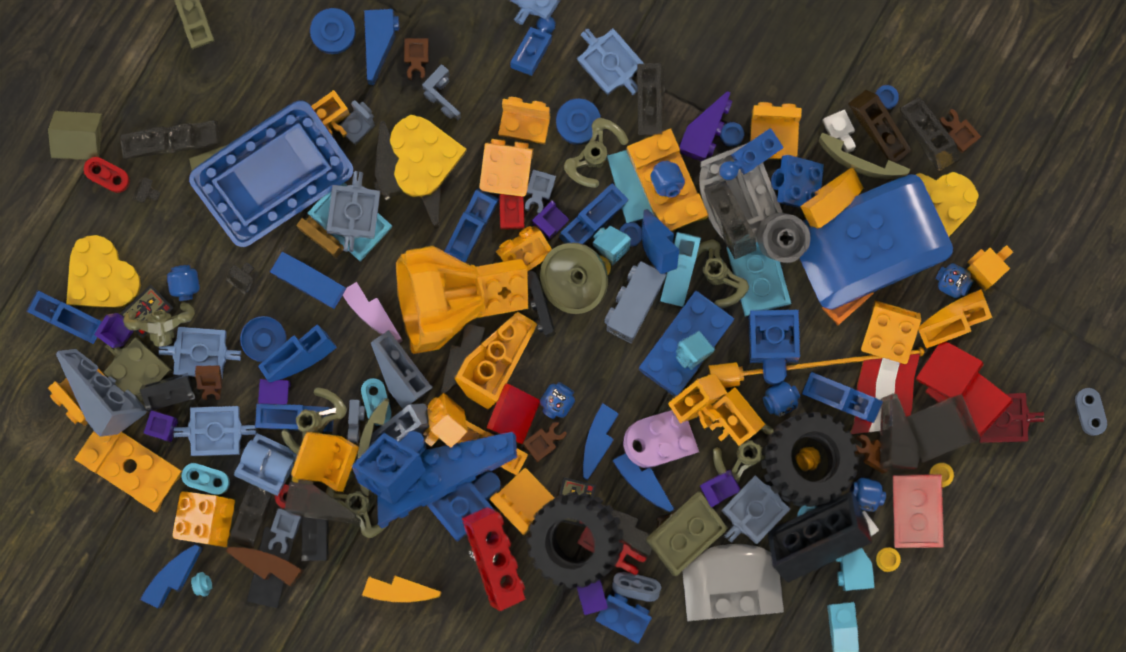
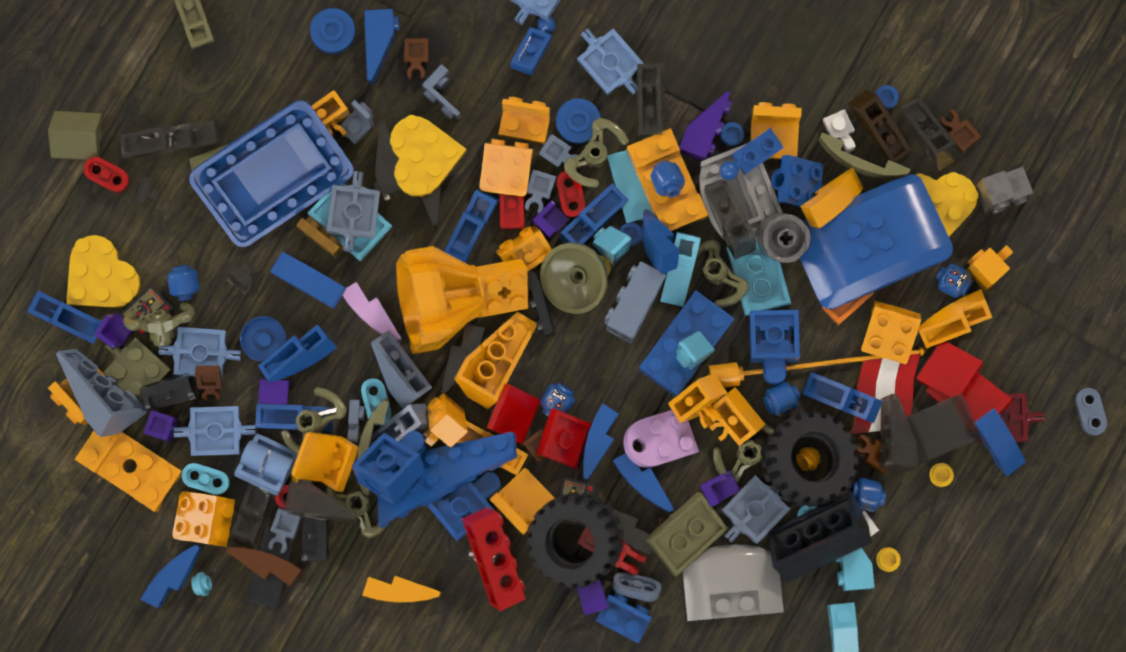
(555, 151): none -> sand blue plate
(564, 438): none -> red tile
(570, 195): none -> red plate
(918, 511): tile -> none
(999, 442): none -> blue slope
(1003, 189): none -> flat silver brick

